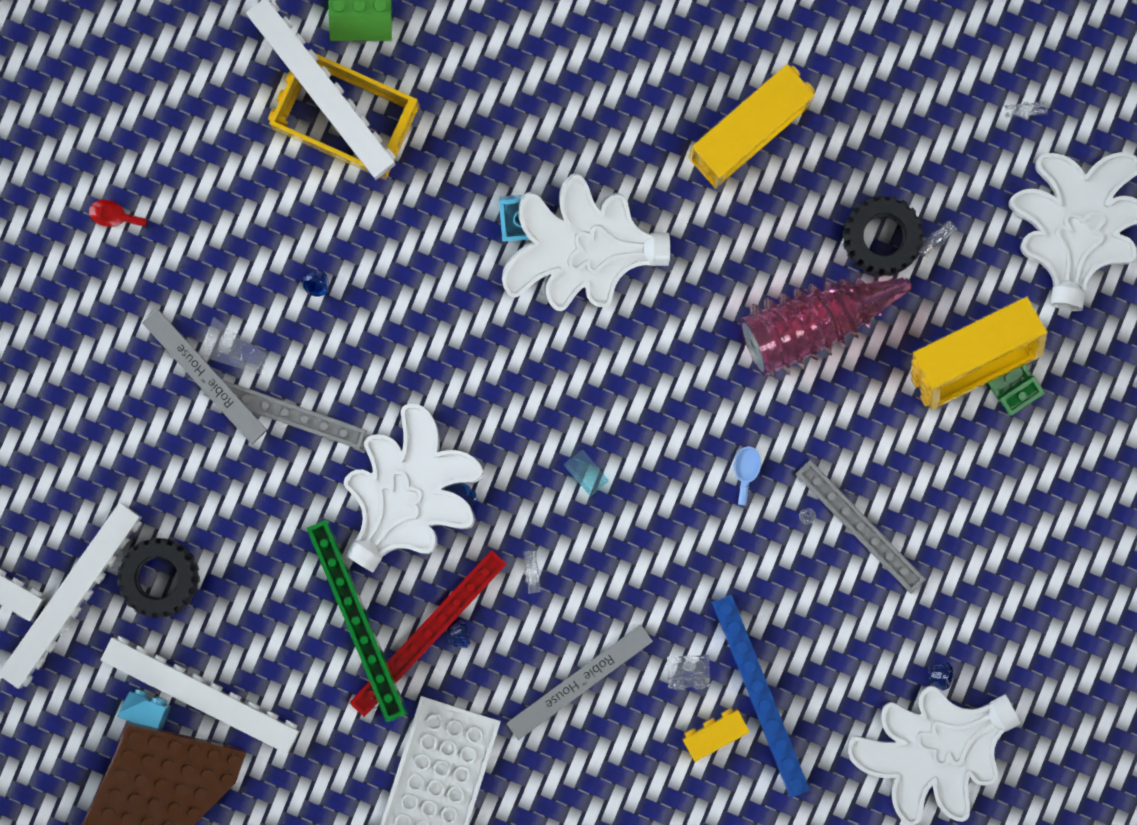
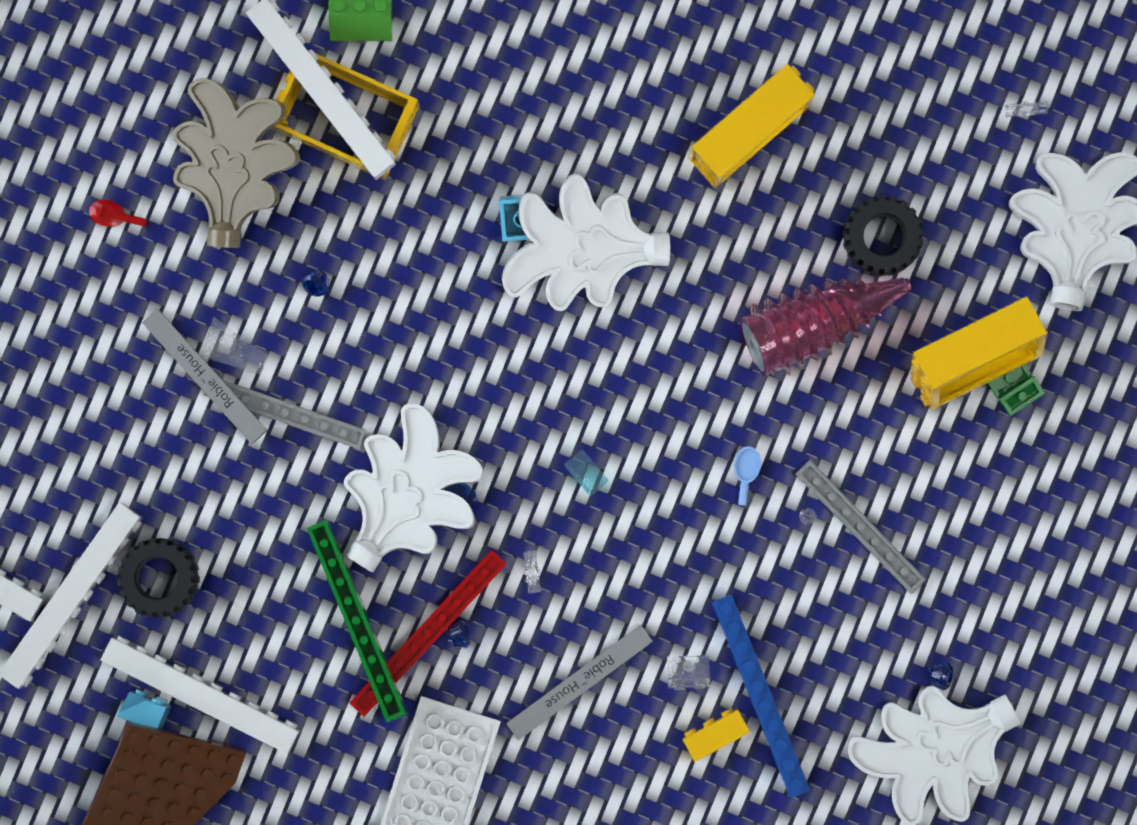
(231, 159): none -> dark tan plant
(937, 238): clear pin -> none

